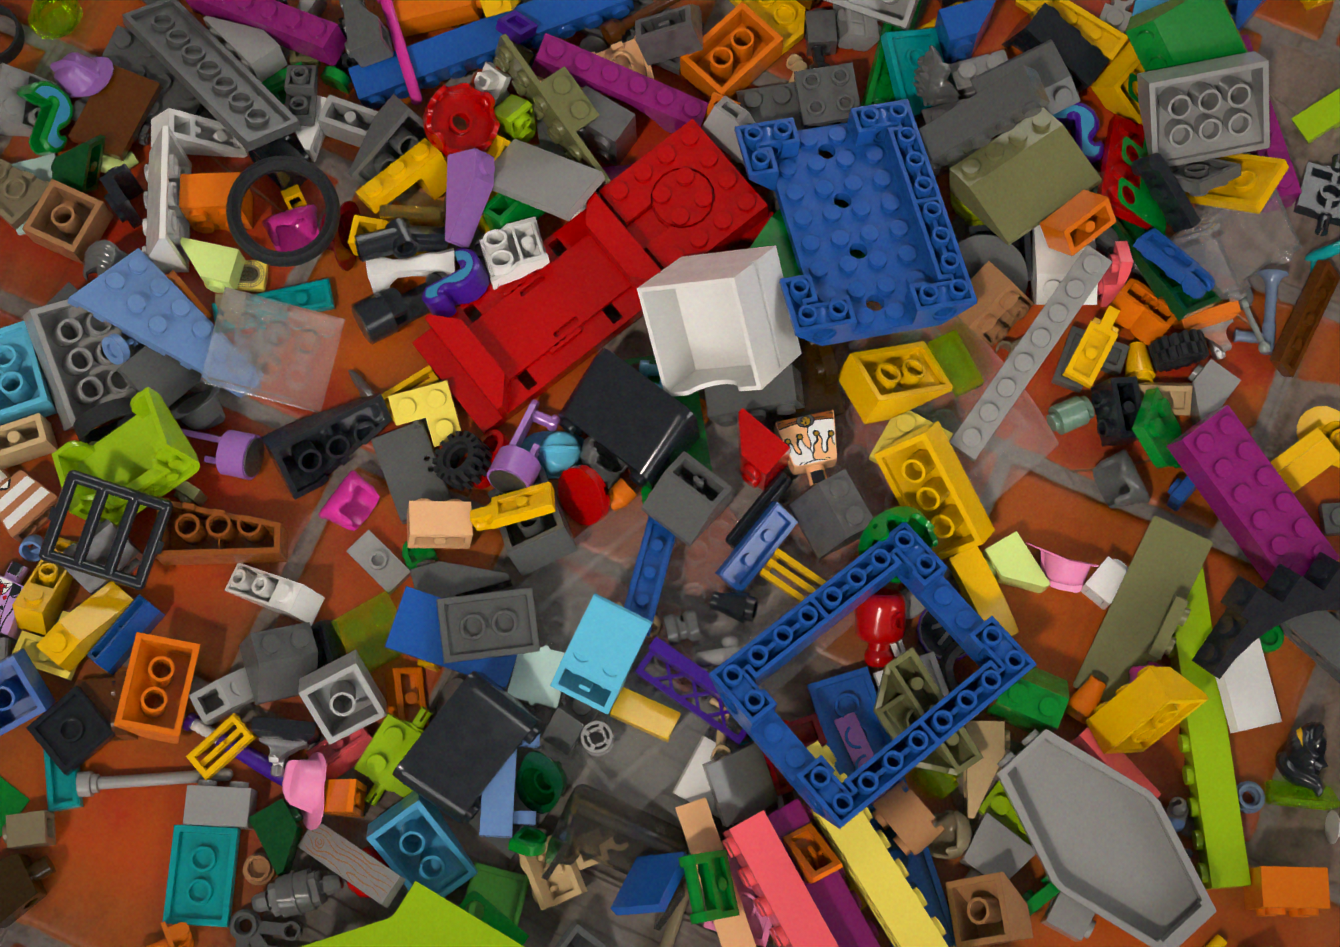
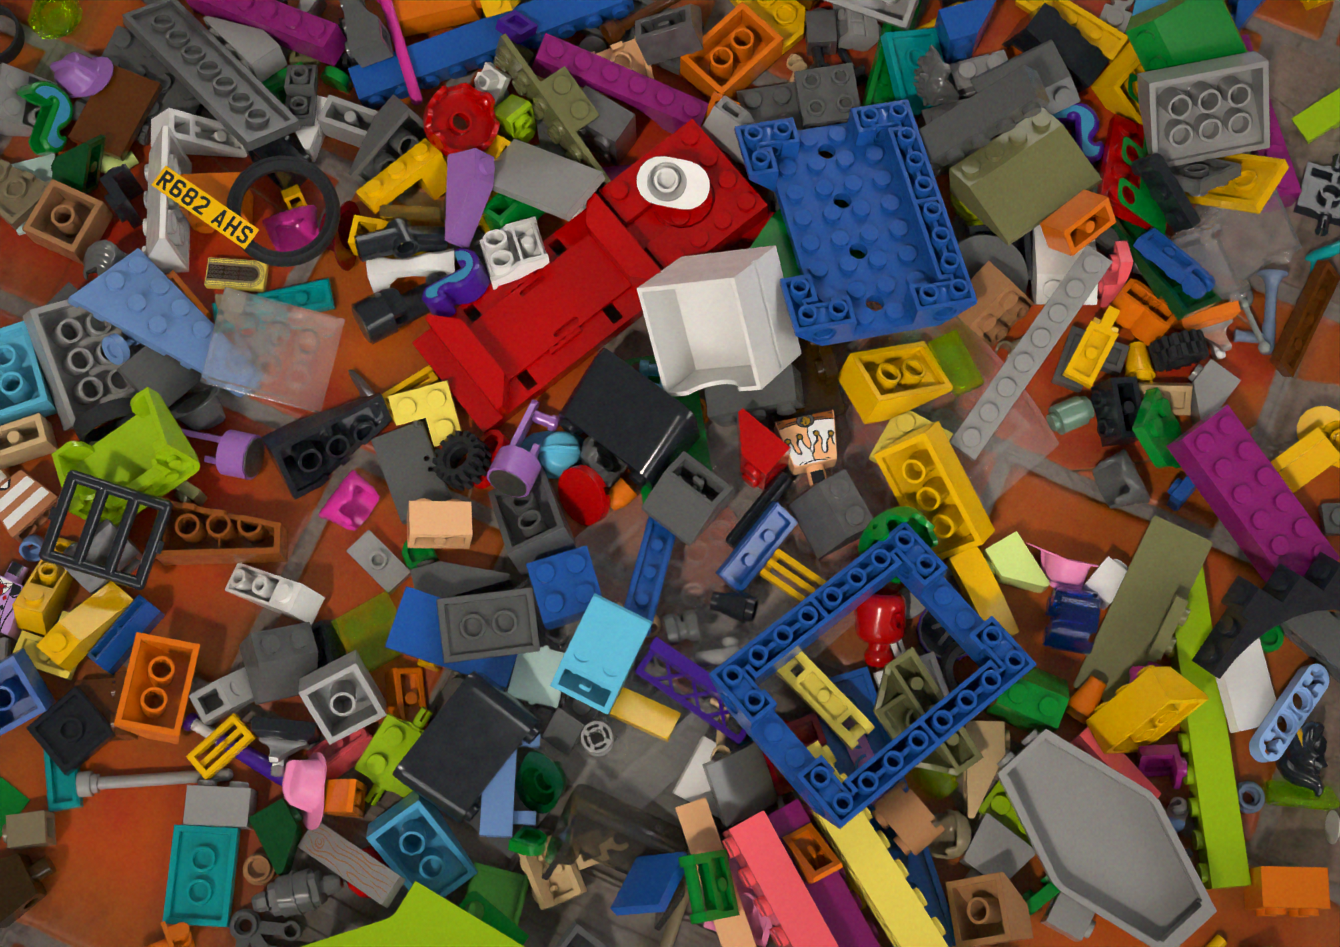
(205, 207): none -> yellow sticker
(216, 264): yellowish green slope -> none
(515, 507): yellow hinge -> none
(563, 586): none -> blue brick
(673, 182): none -> white piece
(825, 700): none -> light yellow plate
(860, 74): none -> black piece
(1072, 620): none -> clear blue brick
(1162, 761): none -> magenta bracket
(1294, 717): none -> light blue beam

